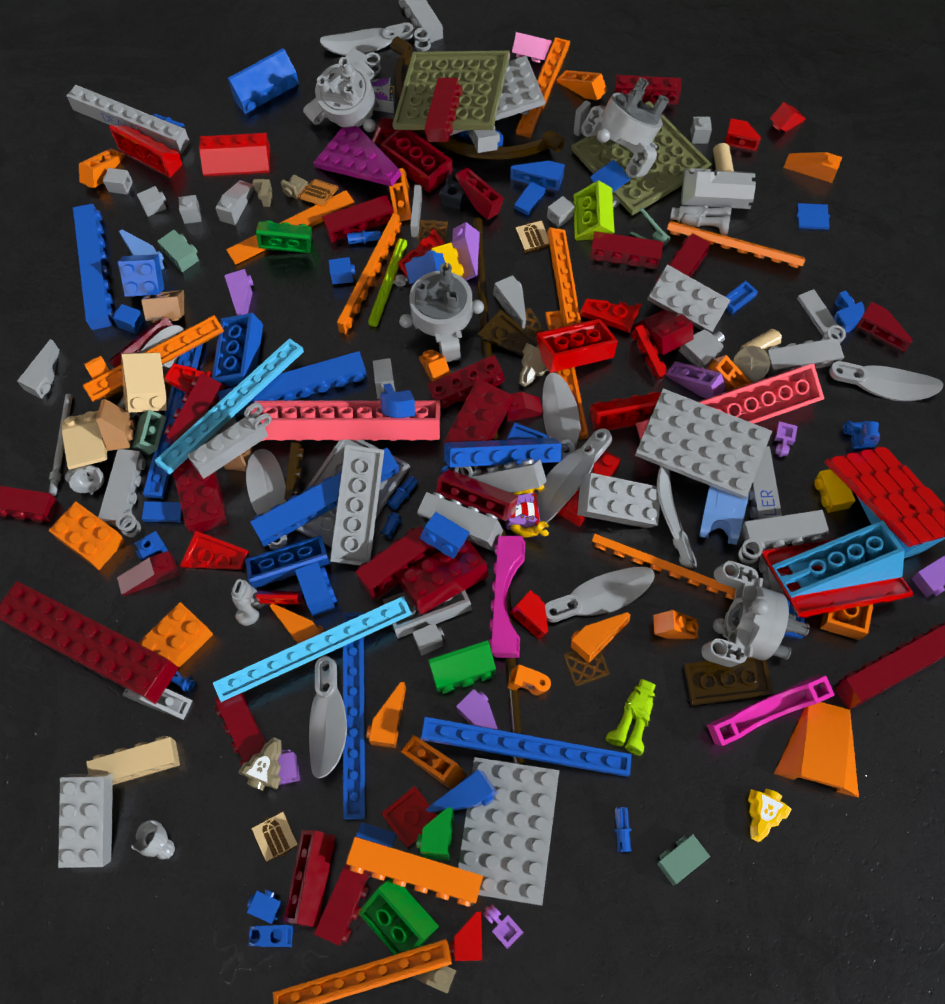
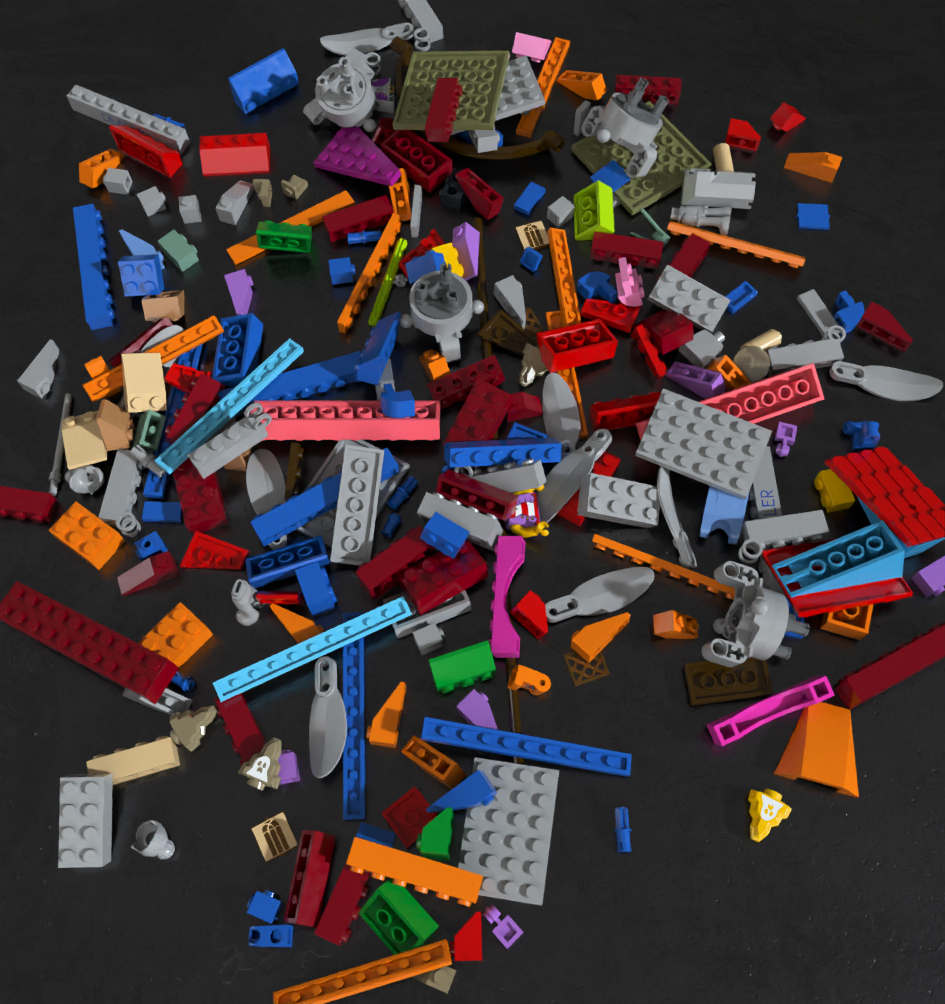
(128, 318): blue brick -> none
(147, 459): none -> light grey pin
(191, 726): none -> dark tan rock
(318, 192): clear orange piece -> none
(378, 349): none -> blue slope
(433, 223): clear orange window -> none
(531, 259): none -> blue tile
(544, 173): blue slope -> none
(597, 283): none -> blue brick
(629, 284): none -> bright pink brick
(639, 708): lime piece -> none
(683, 859): sand green brick -> none
(700, 130): light grey brick -> none

